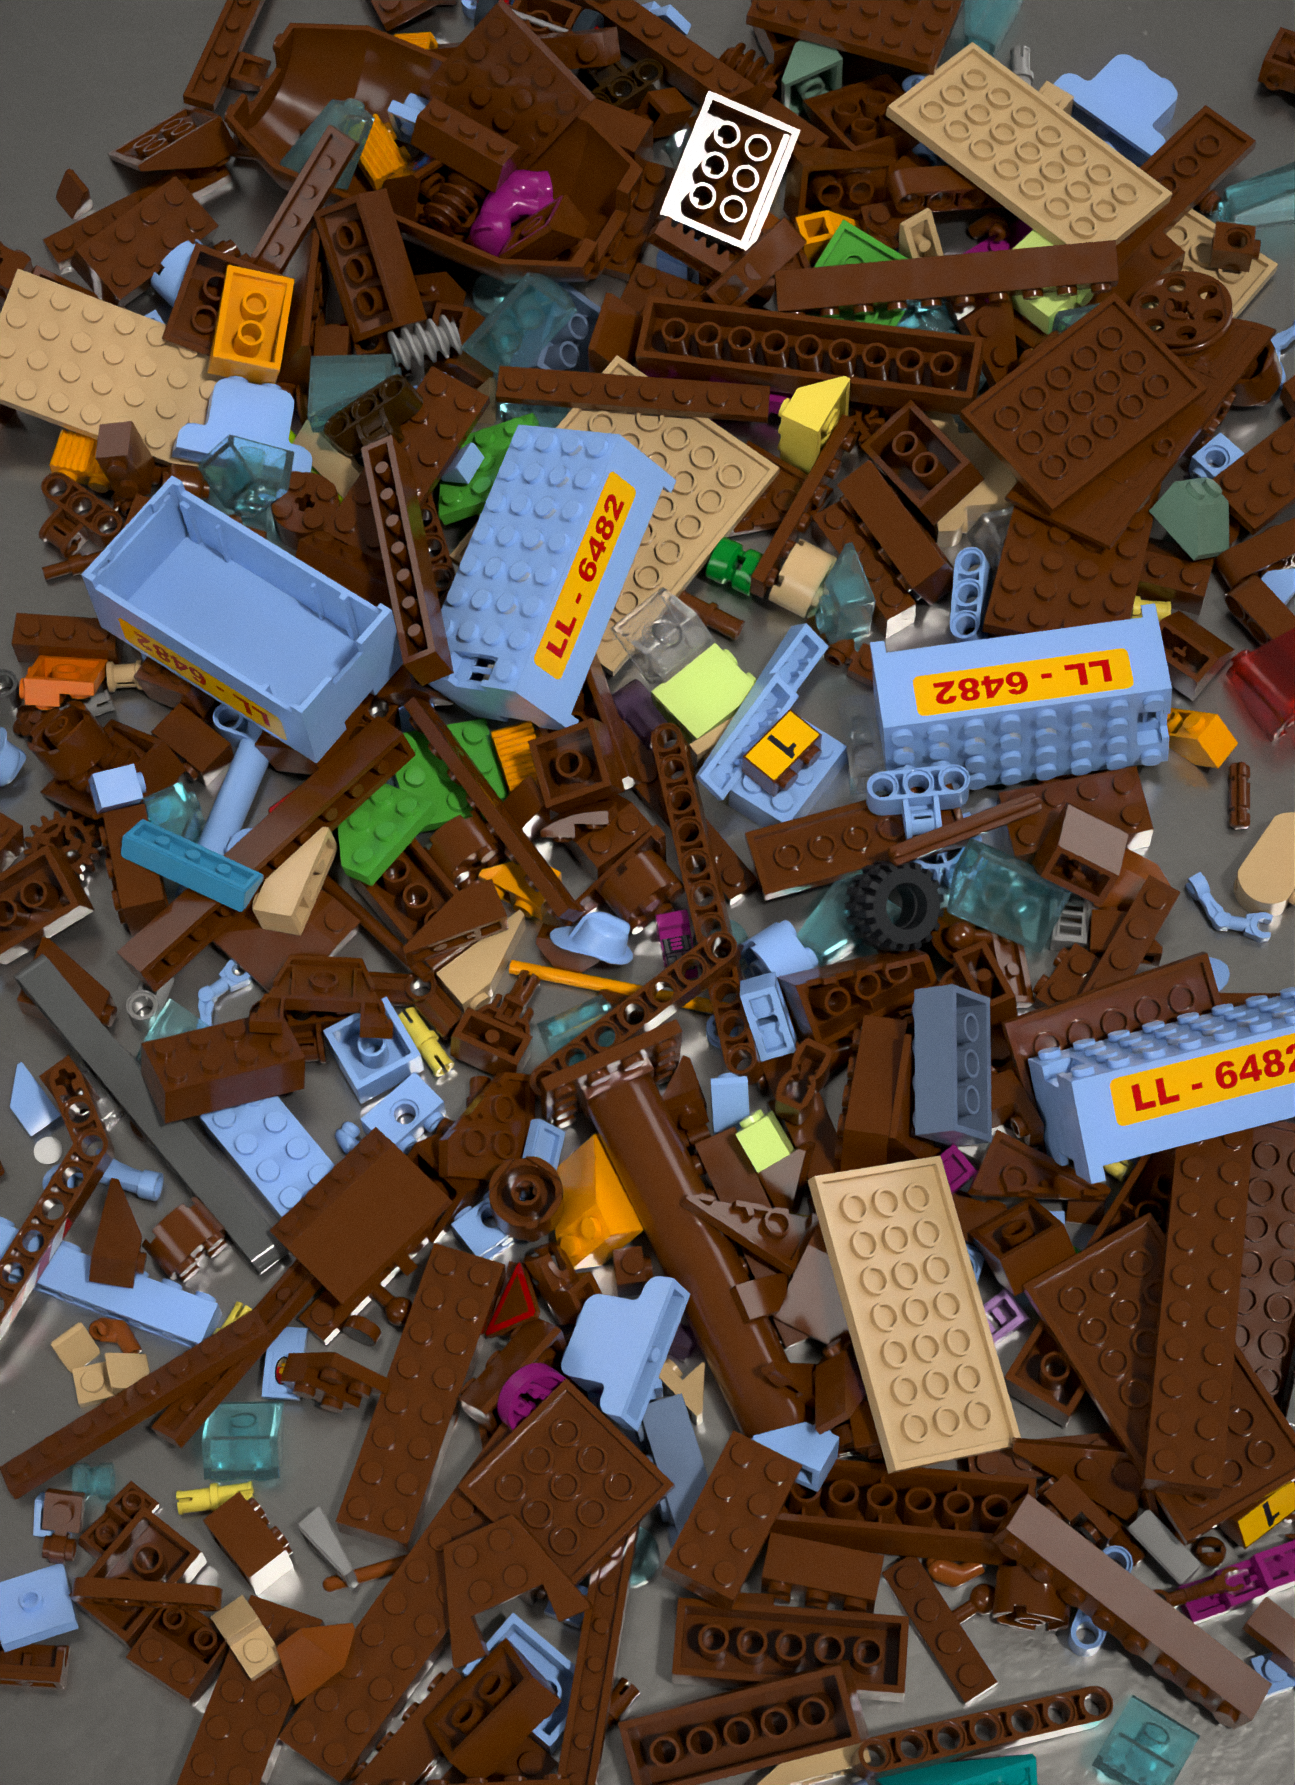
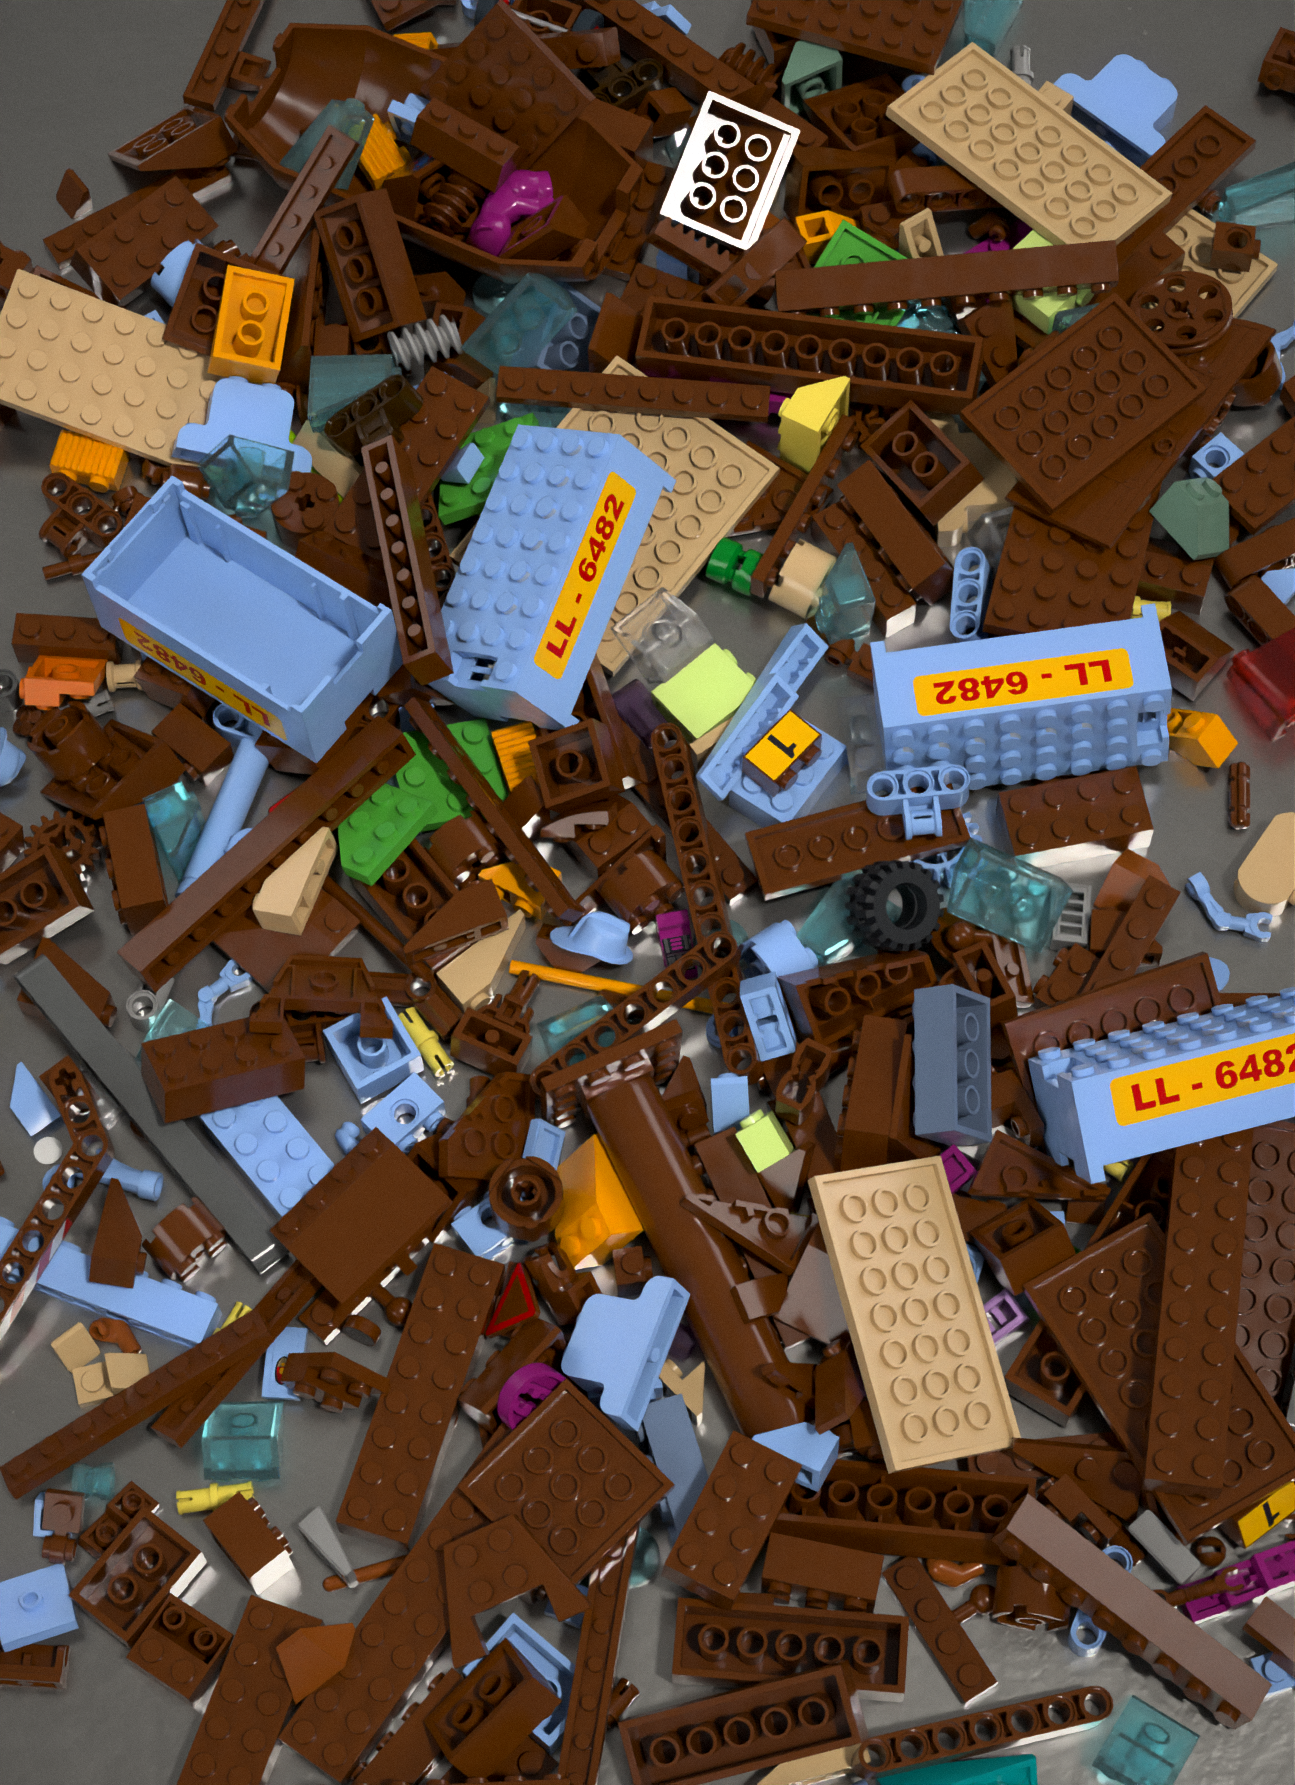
(117, 788): light blue brick -> none
(124, 459): reddish brown brick -> none
(147, 1594): reddish brown beam -> none
(190, 865): dark azure slope -> none
(247, 1637): tan slope -> none
(713, 616): reddish brown pin -> none
(964, 829): reddish brown axle -> none
(1082, 854): reddish brown slope -> none

